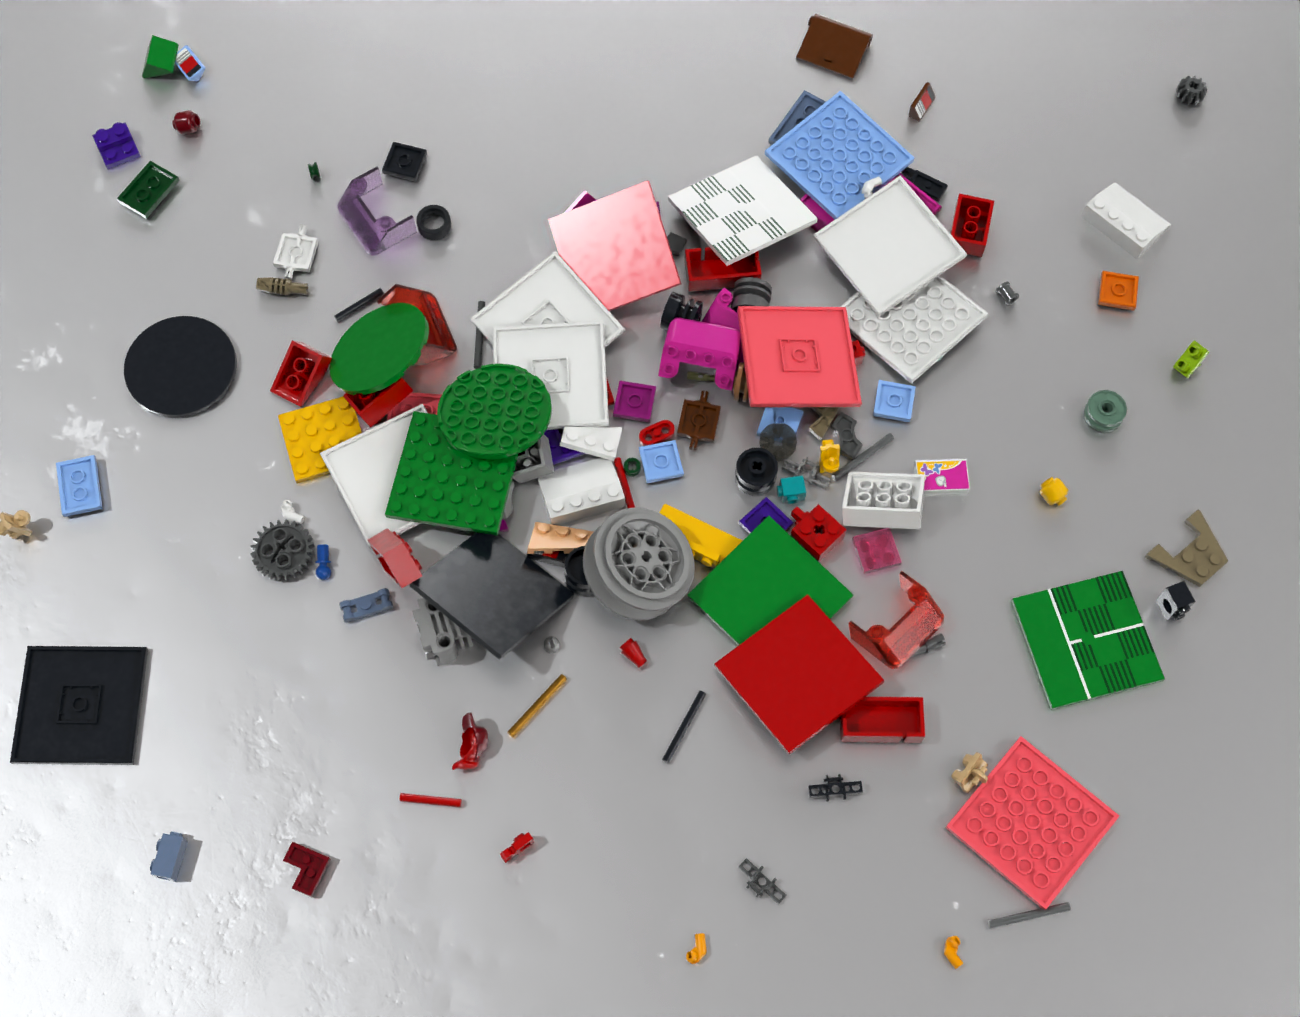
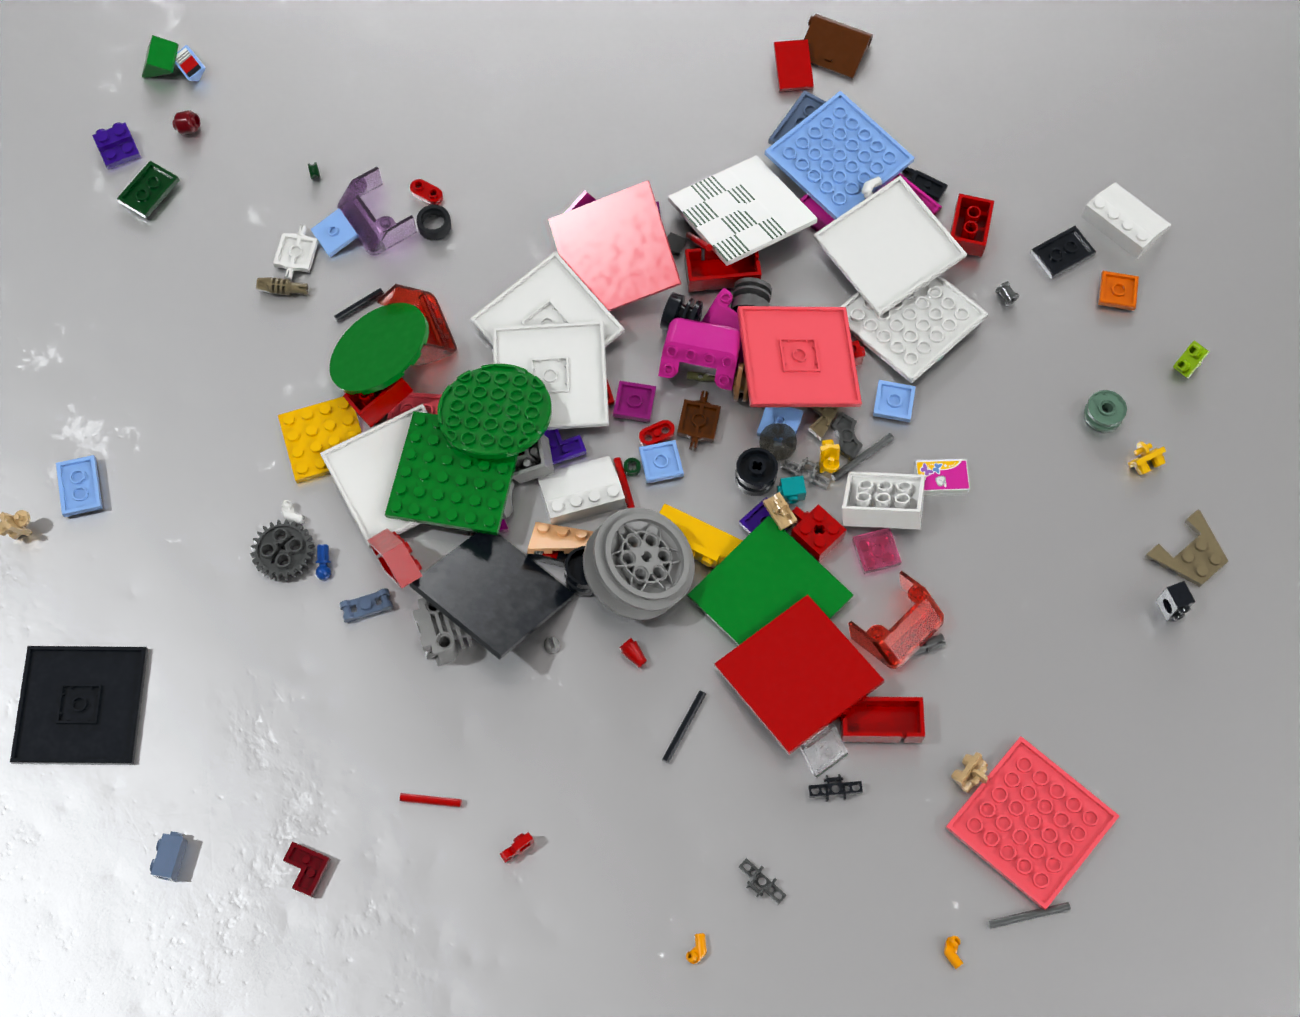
(180, 366): black tile -> none
(300, 373): red slope -> none
(334, 232): none -> light blue plate
(404, 161): black plate -> none
(425, 191): none -> red plate
(474, 744): hair -> none
(478, 342): dark grey bar -> none
(537, 705): pearl gold bar -> none
(592, 440): white wing -> none
(700, 242): none -> red bar
(780, 511): none -> tan hips
(793, 65): none -> red tile
(824, 750): none -> clear plate
(922, 102): slope -> none
(1054, 491): yellow head -> none
(1063, 252): none -> black tile
(1087, 640): green tile -> none
(1140, 463): none -> yellow hips
(1191, 90): dark grey gear -> none

